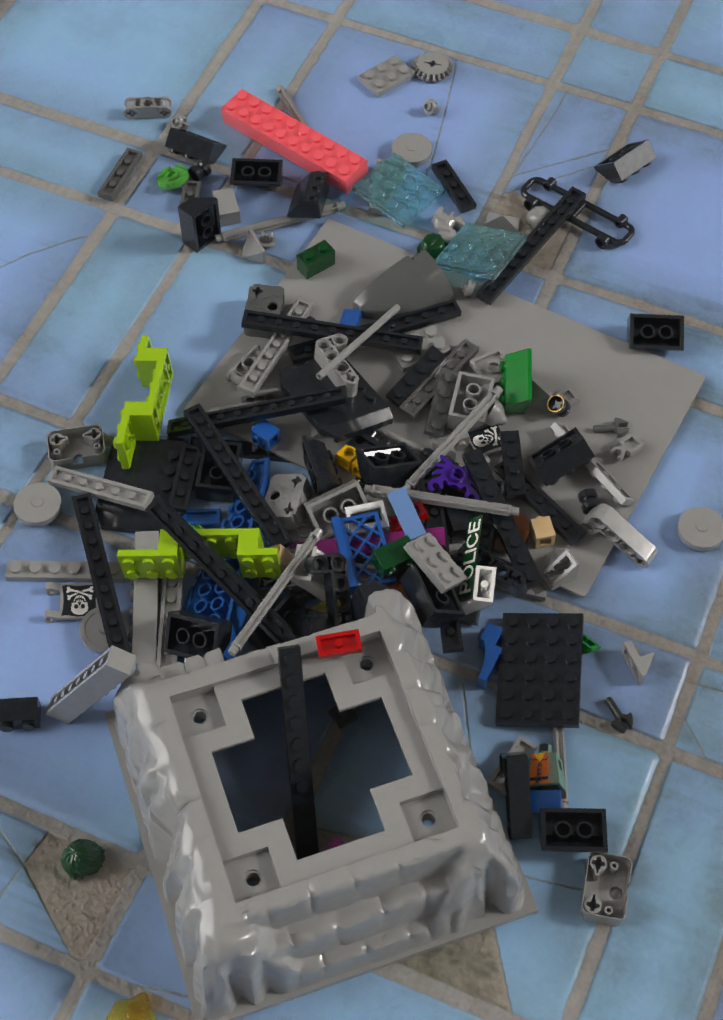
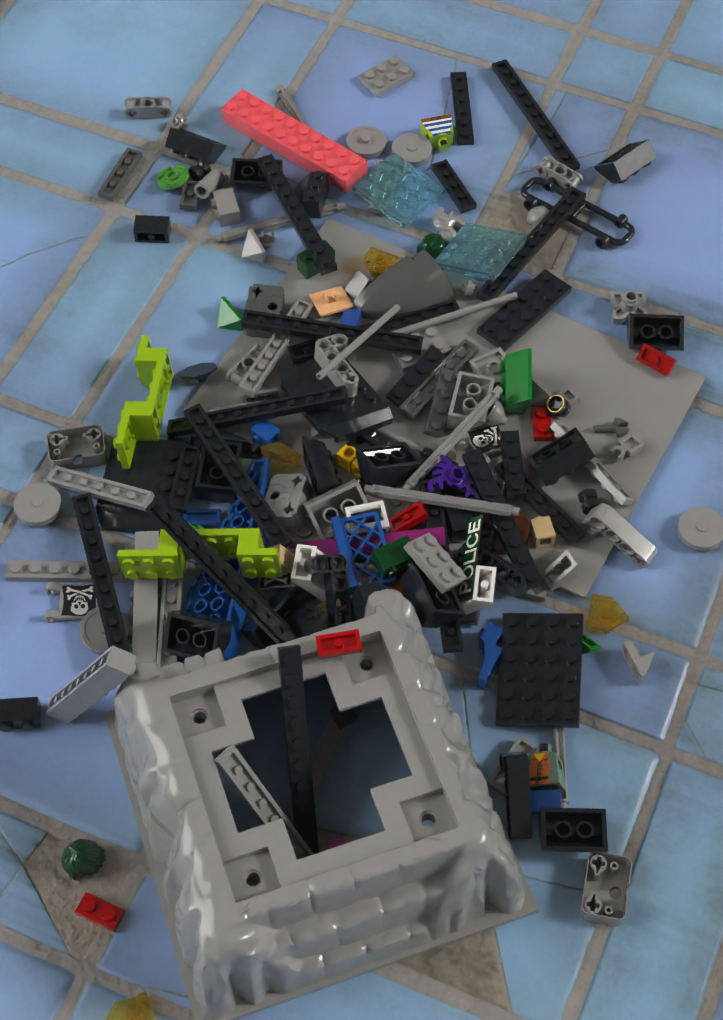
(100, 912): none -> red plate
(152, 229): none -> black brick
(198, 371): none -> black piece
(199, 221): black slope -> none
(209, 183): none -> light grey brick
(229, 316): none -> slope
(257, 796): none -> light grey plate
(273, 594): light grey piece -> none
(281, 458): none -> clear yellow plate
(297, 215): none -> black plate
(331, 301): none -> light nougat piece
(358, 283): none -> light grey slope
(366, 141): none -> light grey wheel
(379, 261): none -> clear yellow plate
(406, 513): medium blue tile -> none
(430, 107): light grey plate -> none
(438, 131): none -> torso
(440, 71): light grey gear -> none
(458, 313): none -> light grey piece
(462, 109): none -> black plate
(502, 221): light grey slope -> none
(524, 312): none -> black plate
(534, 114): none -> black plate
(541, 424): none -> red plate
(561, 173): none -> light grey piece
(605, 614): none -> clear yellow plate
(619, 716): pearl dark grey bar -> none
(627, 303): none -> light grey plant
(656, 359): none -> red plate

